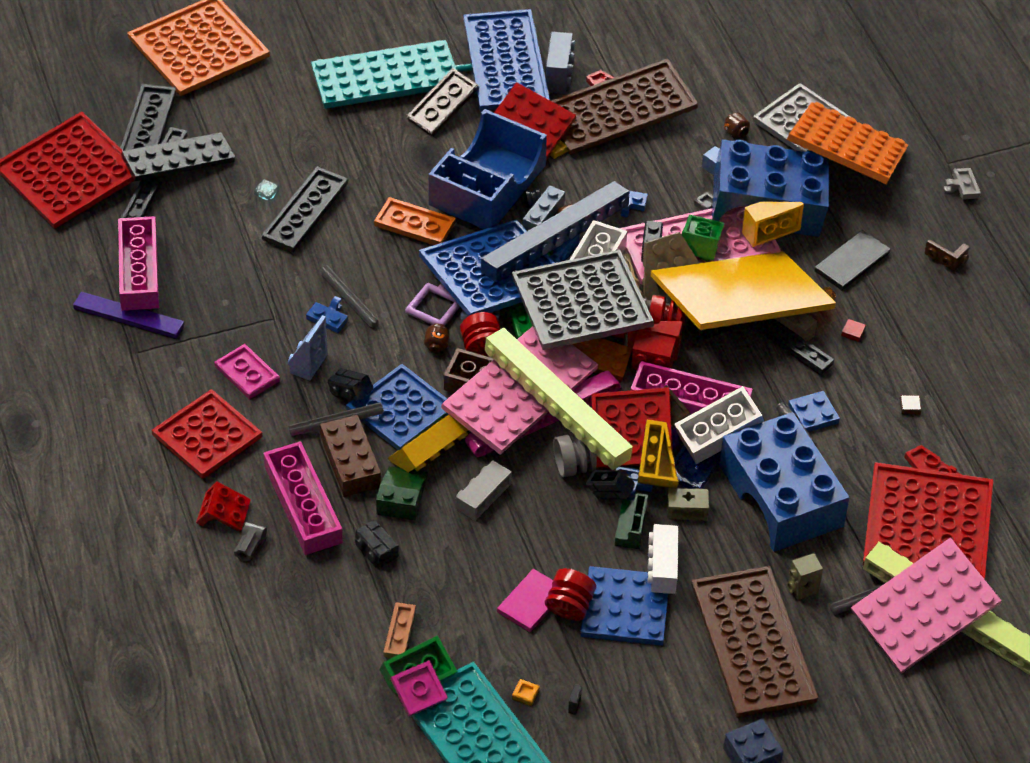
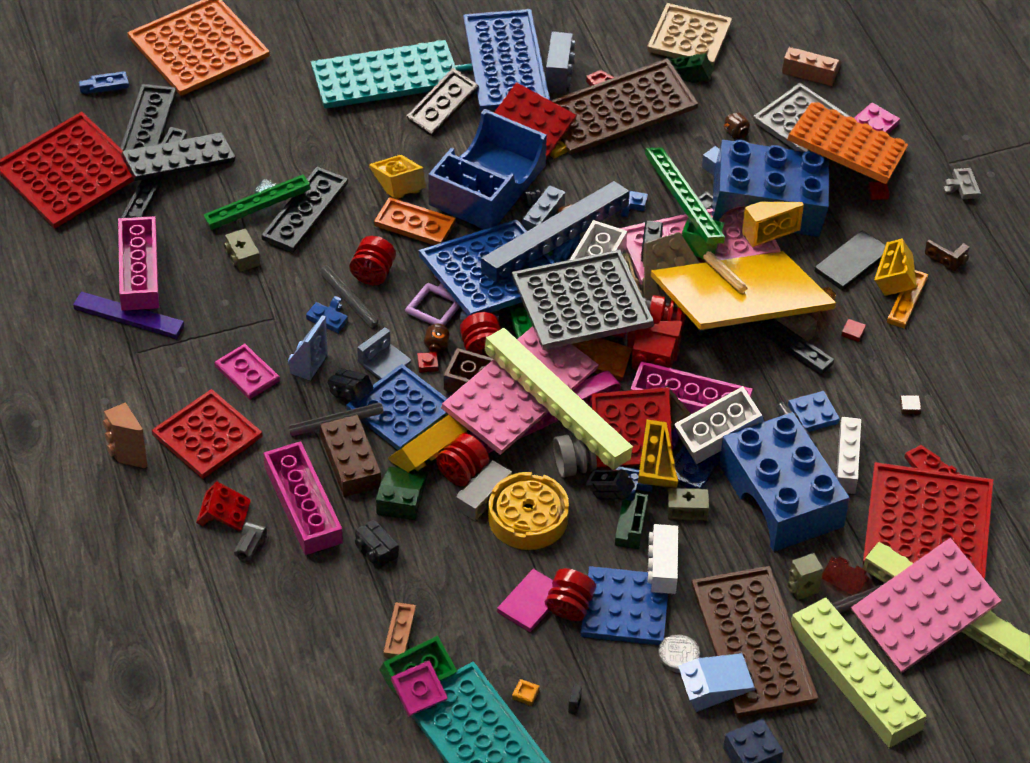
(104, 82): none -> blue hinge
(125, 436): none -> nougat slope
(242, 250): none -> olive brick
(257, 202): none -> green plate
(372, 260): none -> red wheel
(379, 355): none -> sand blue bracket
(399, 176): none -> yellow slope
(427, 362): none -> red plate
(462, 459): none -> red wheel
(524, 526): none -> yellow brick
(677, 651): none -> tile
(685, 196): none -> green plate
(689, 32): none -> tan plate
(693, 68): none -> dark green slope
(715, 679): none -> light blue slope
(725, 272): none -> tan axle
(810, 66): none -> nougat slope
(844, 576): none -> clear red bracket
(848, 453): none -> white brick
(858, 672): none -> yellowish green brick
(878, 118): none -> plate
(878, 191): none -> red plate
(896, 268): none -> yellow wedge
(906, 302): none -> light orange tile

